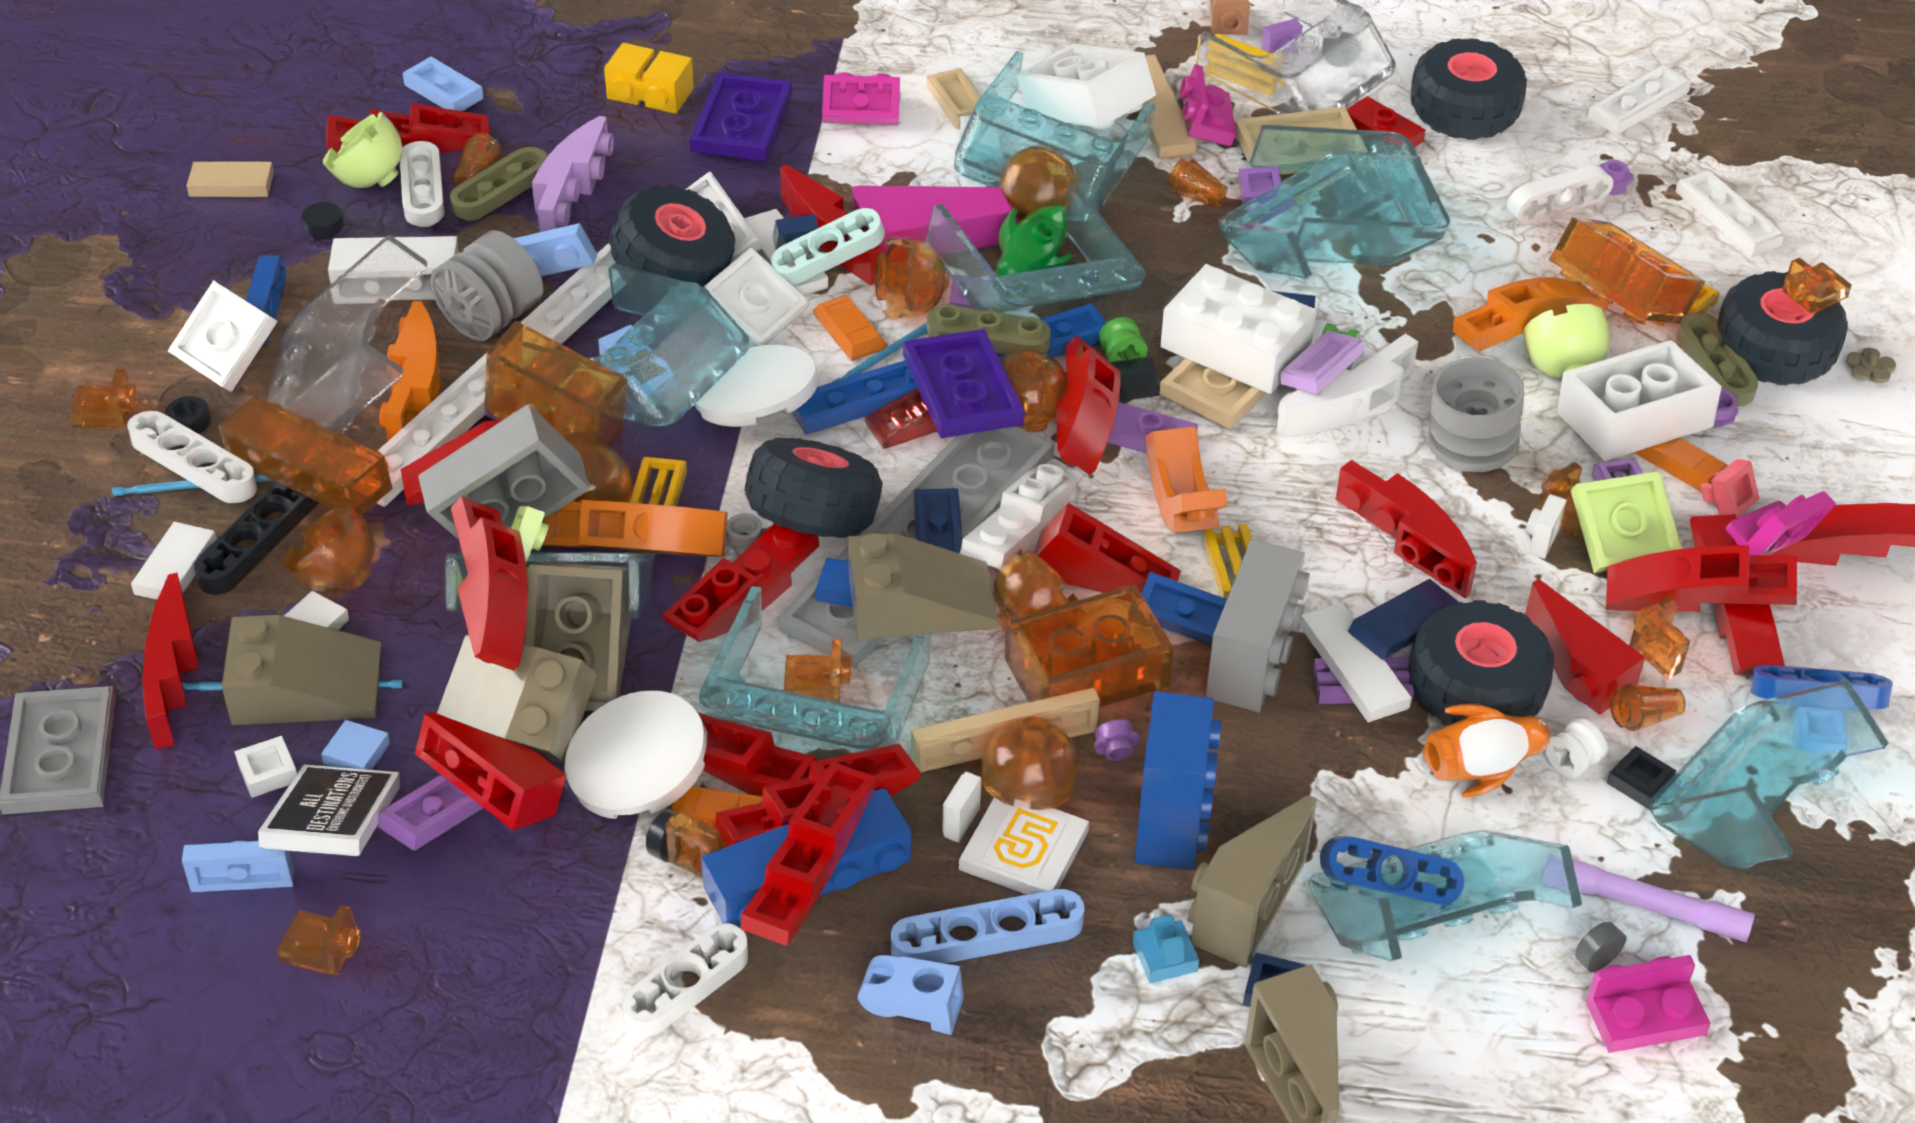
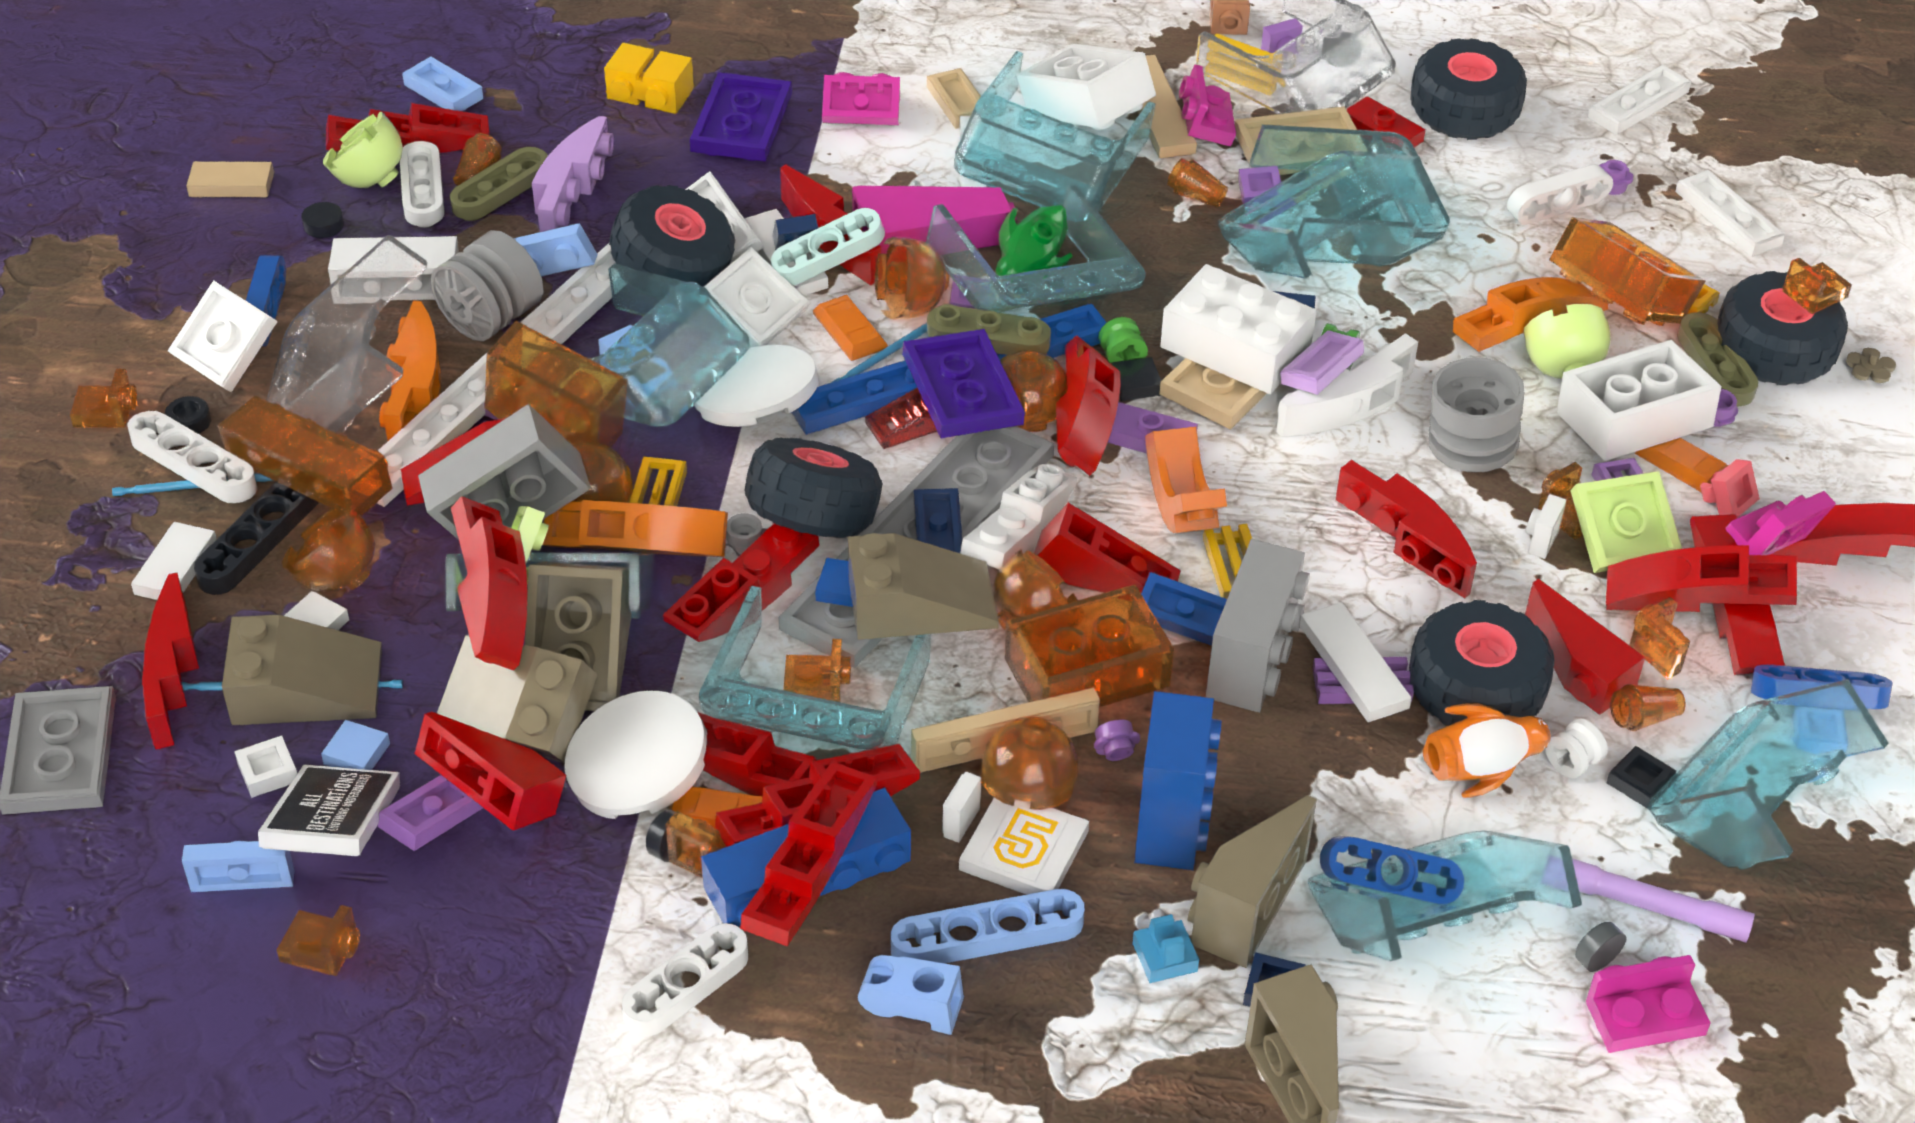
(1037, 179): clear orange cylinder -> none
(1398, 620): dark blue tile -> none

